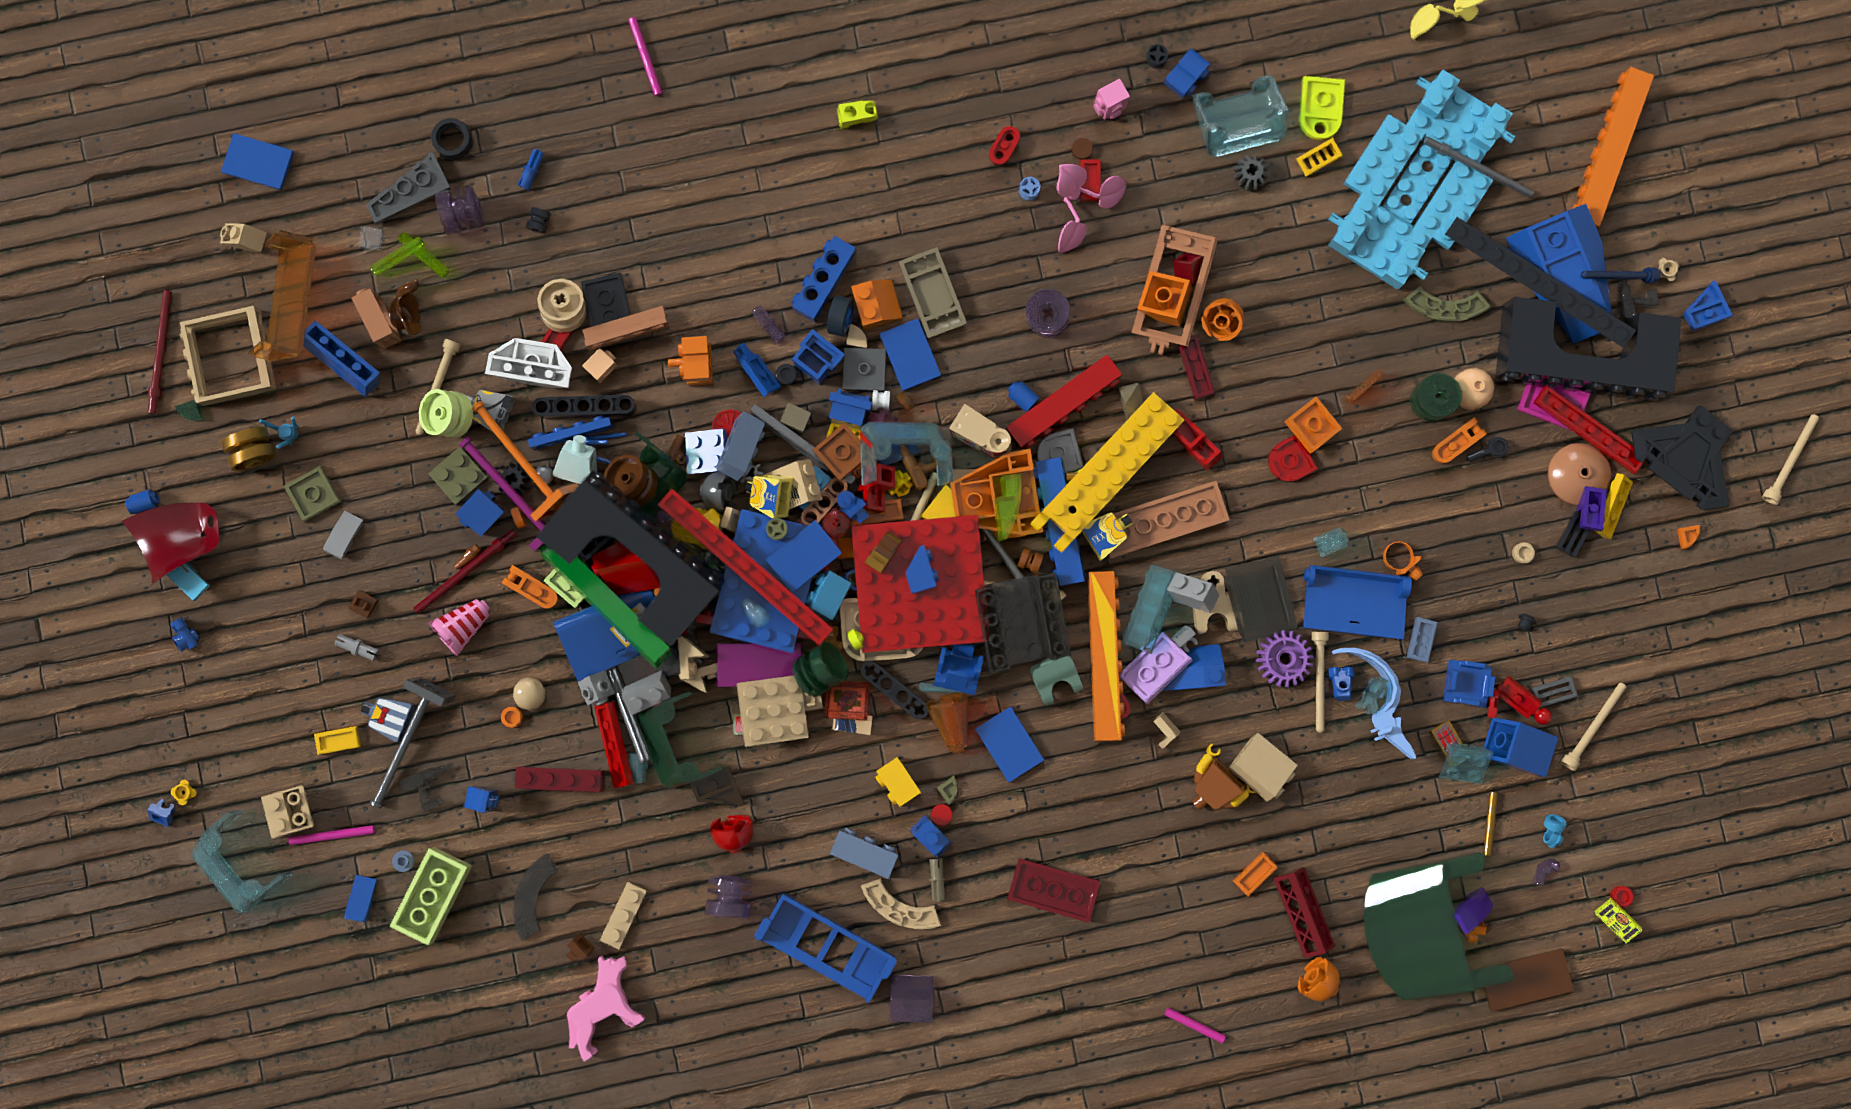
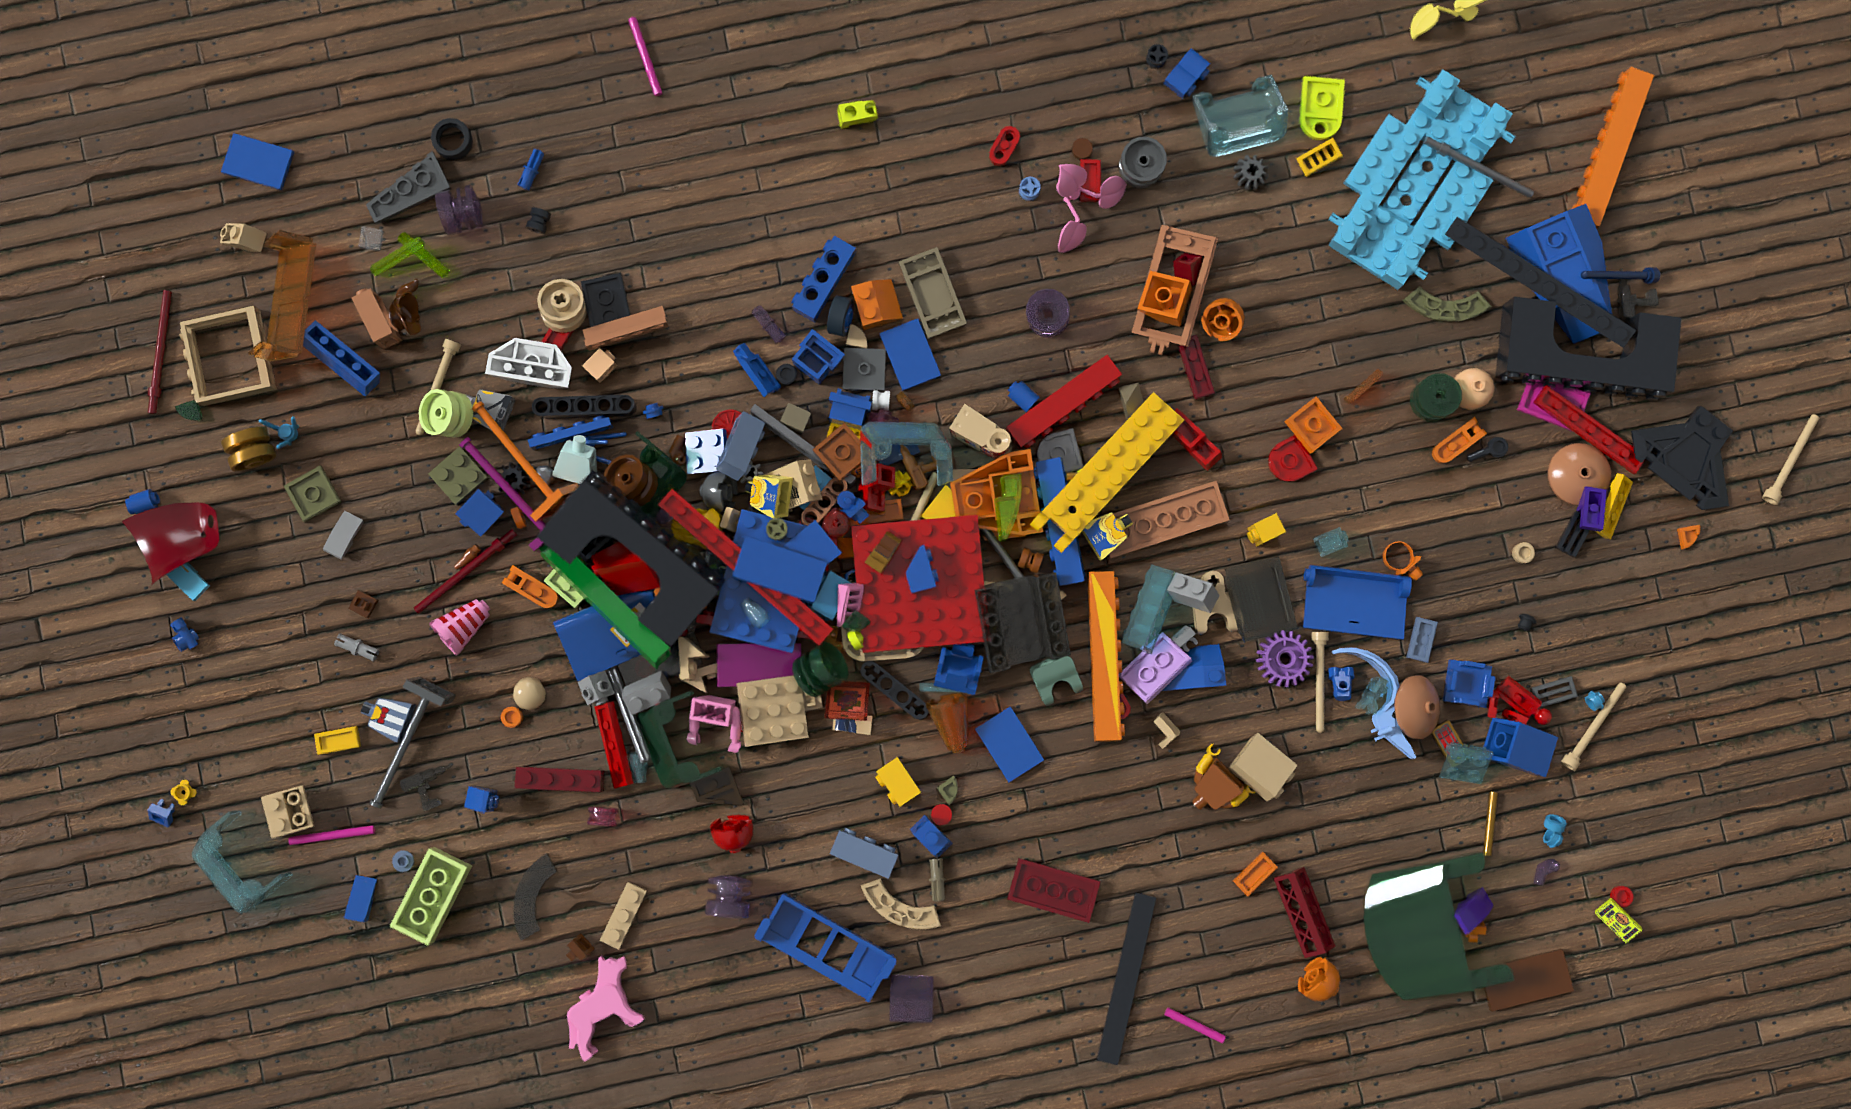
(602, 816): none -> clear pink wheel
(653, 410): none -> blue plate
(695, 361): orange brick -> none
(715, 711): none -> bright pink torso
(779, 569): none -> blue tile
(843, 597): none -> bright pink slope
(856, 622): none -> clear green tile
(1111, 100): bright pink brick -> none
(1126, 978): none -> black tile
(1145, 150): none -> dark grey wheel
(1265, 530): none -> yellow brick
(1417, 707): none -> nougat dish
(1513, 716): none -> red tile
(1594, 701): none -> dark azure plate
(1671, 265): tan plate -> none
(1707, 308): blue wing -> none

